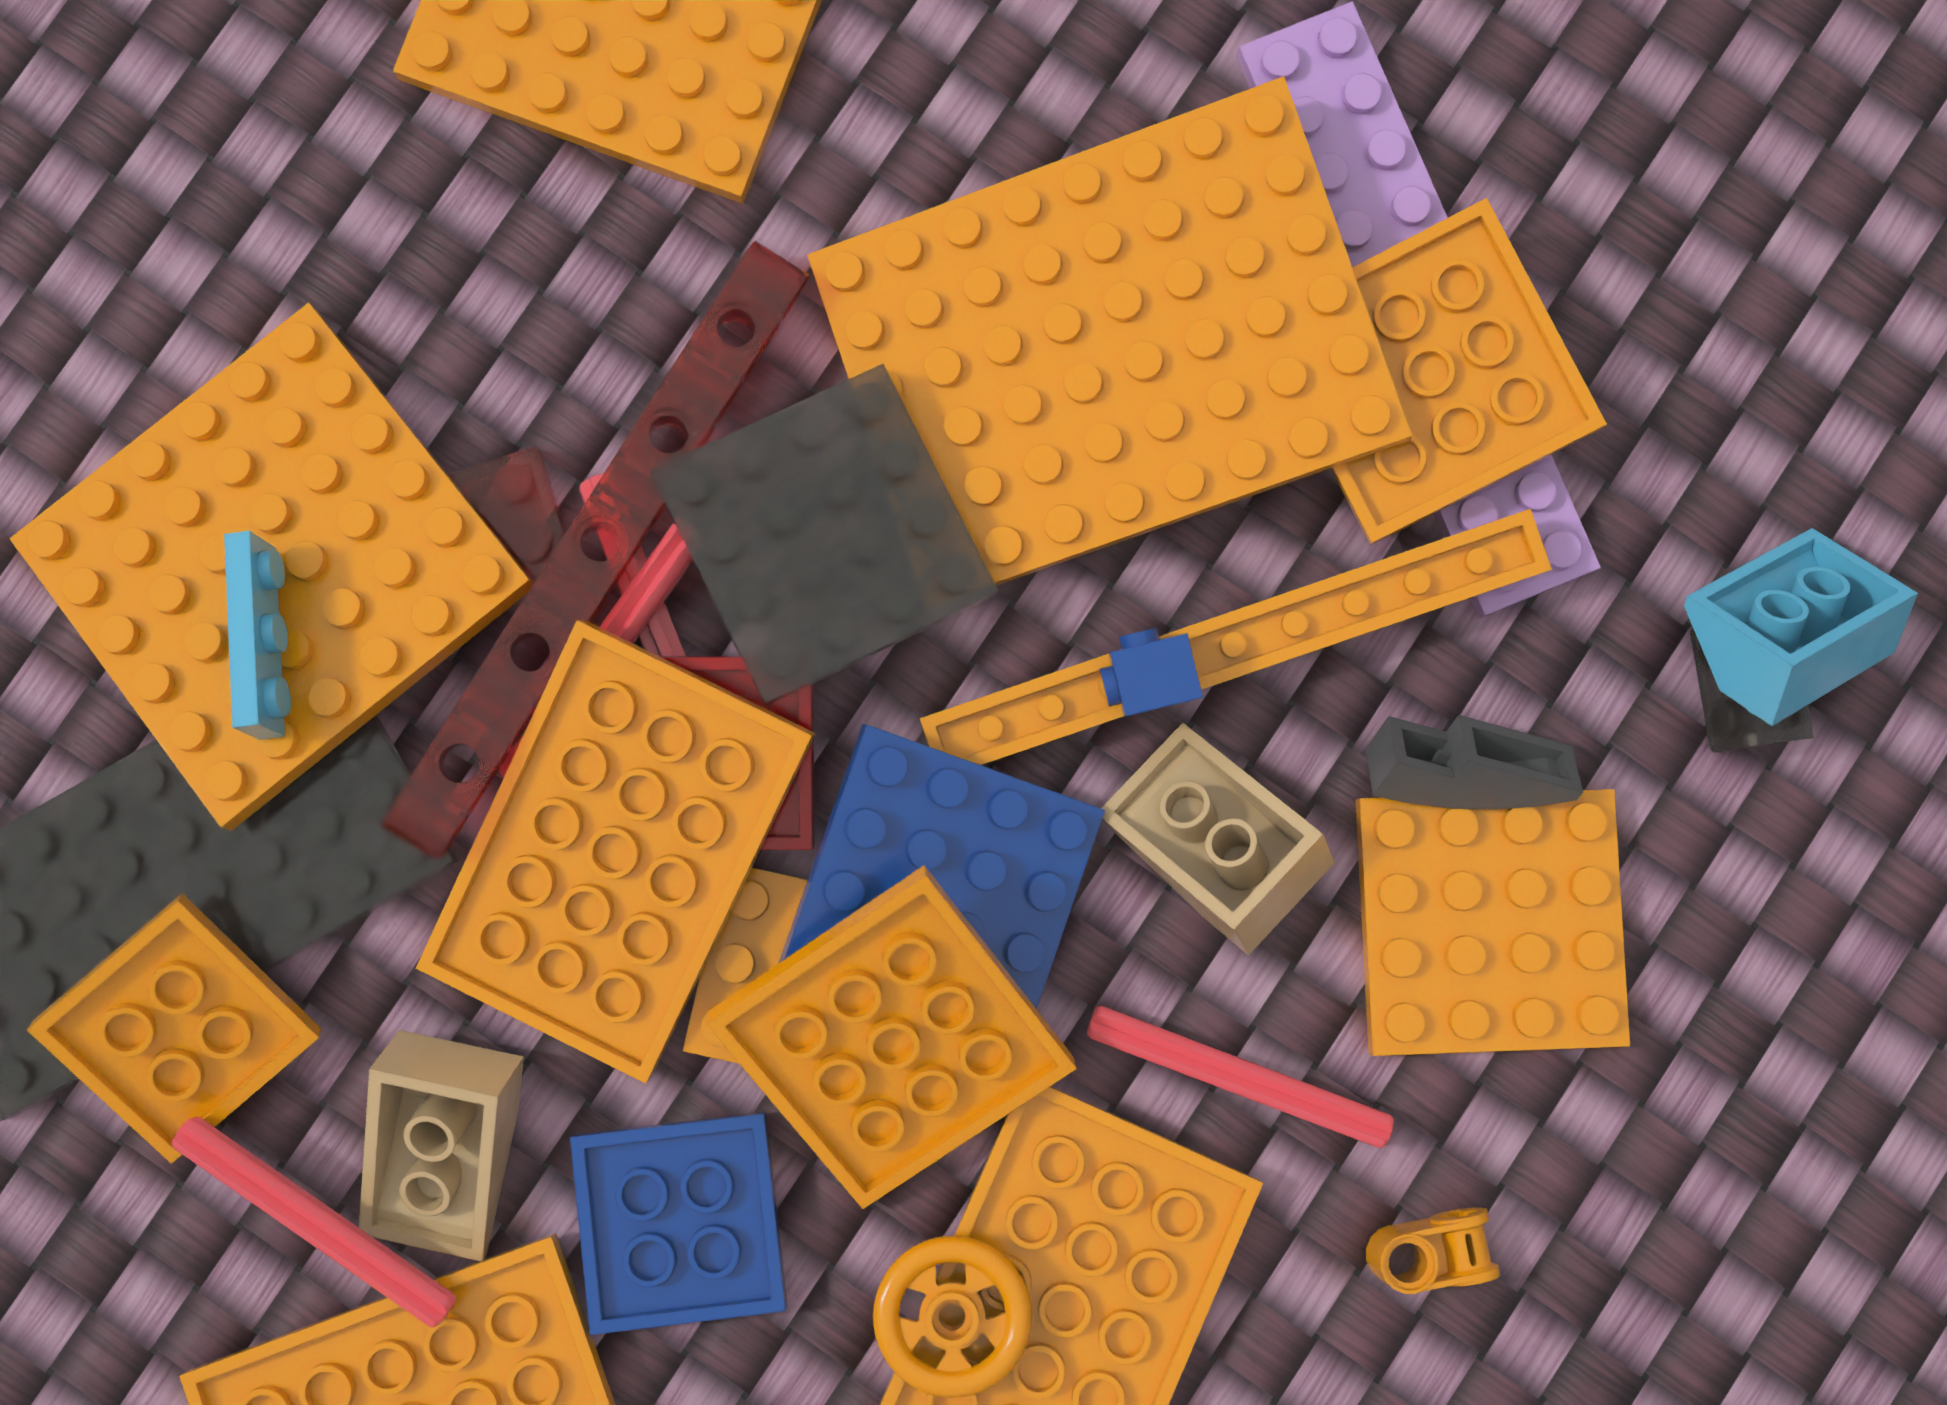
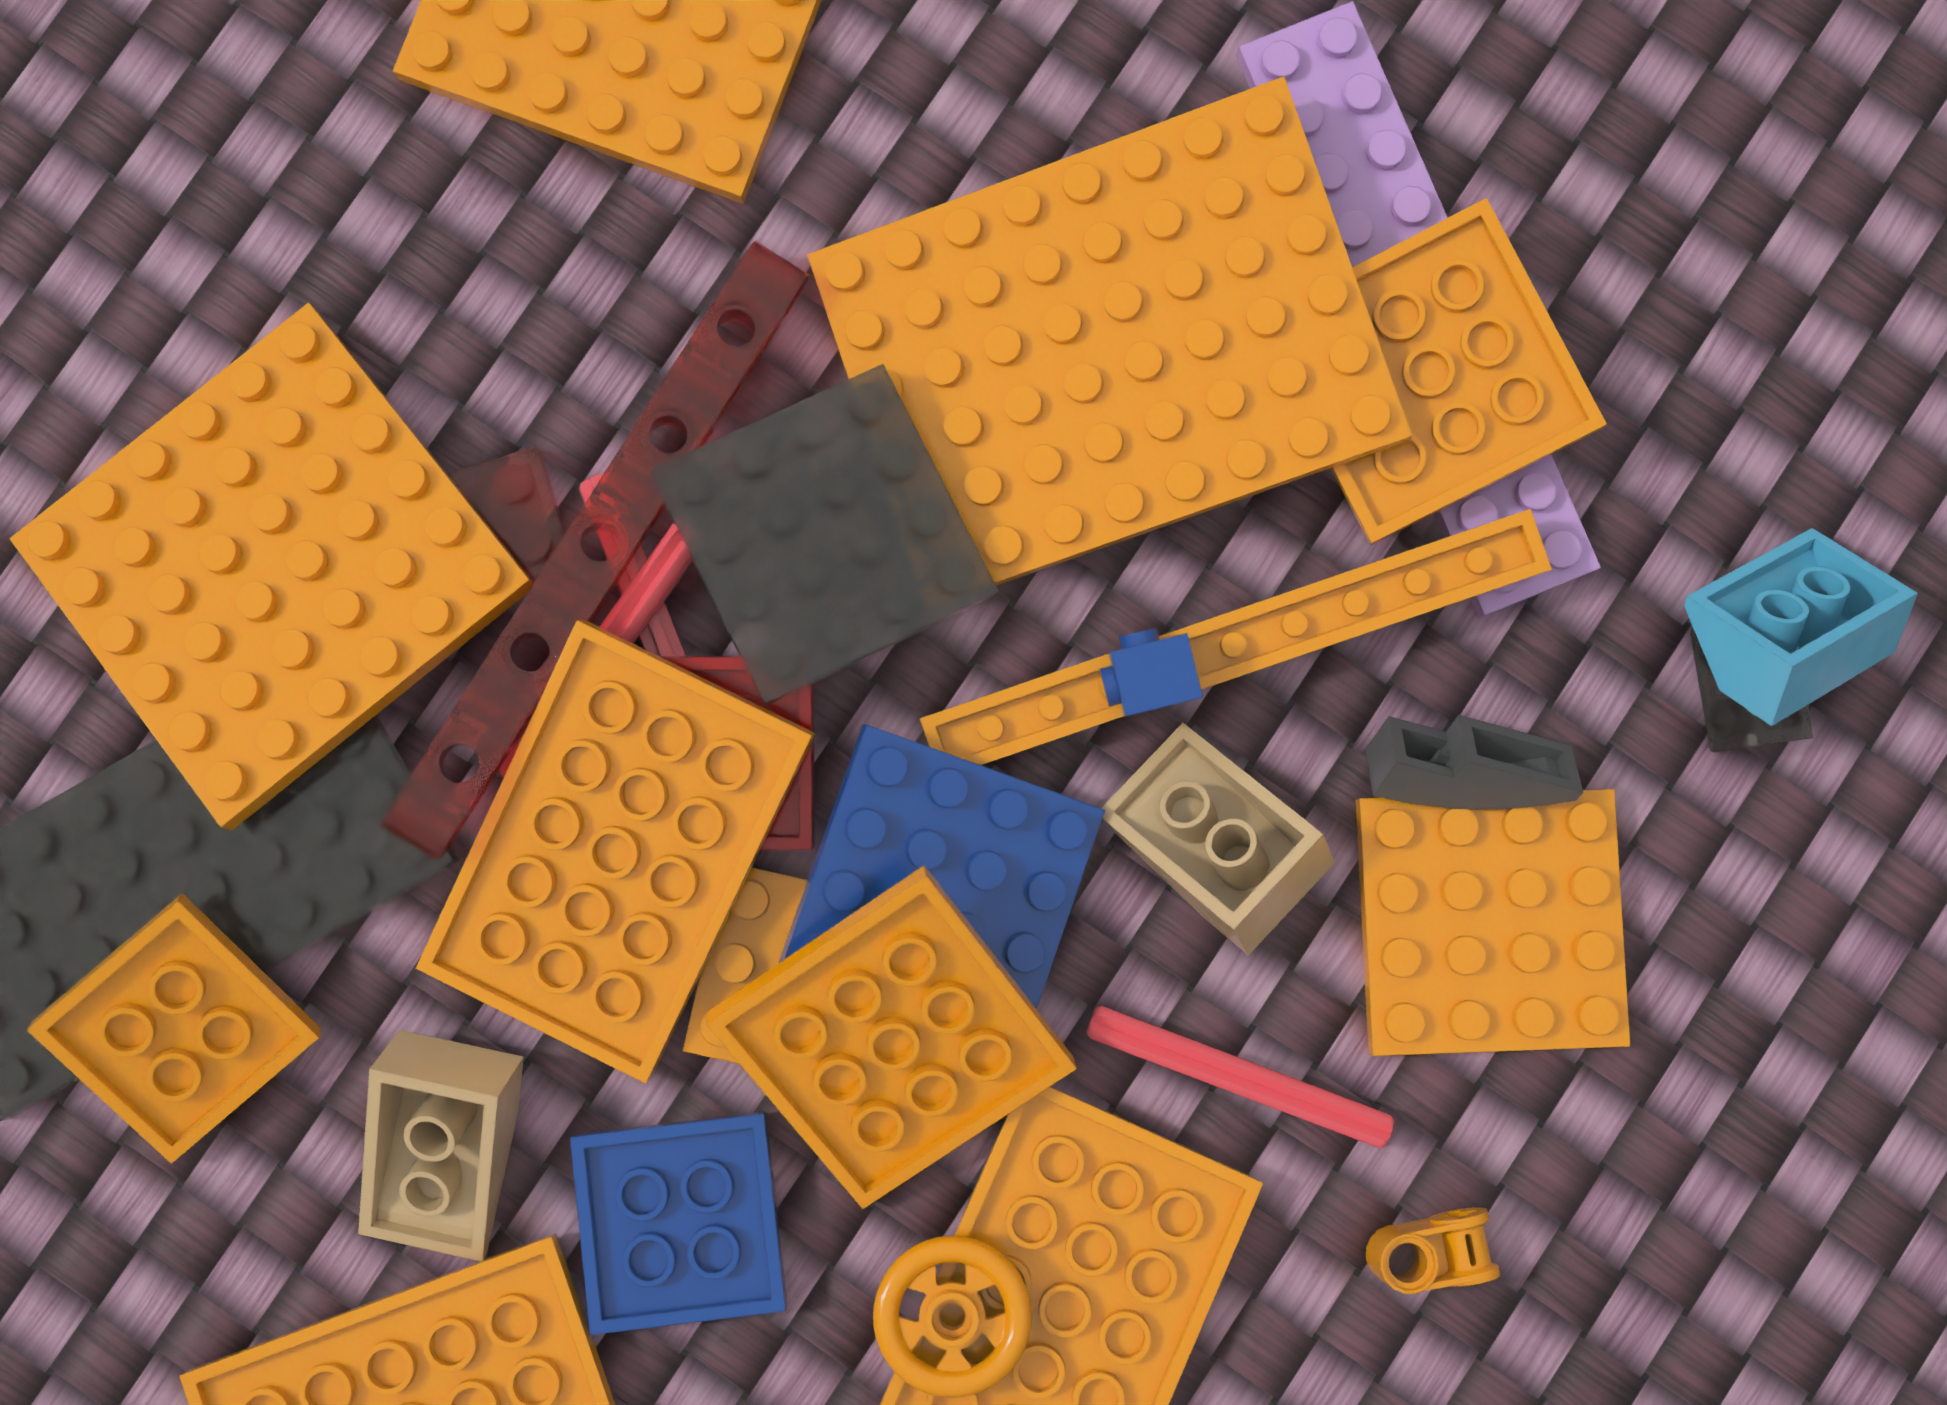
(256, 636): medium azure plate -> none
(314, 1221): coral axle -> none

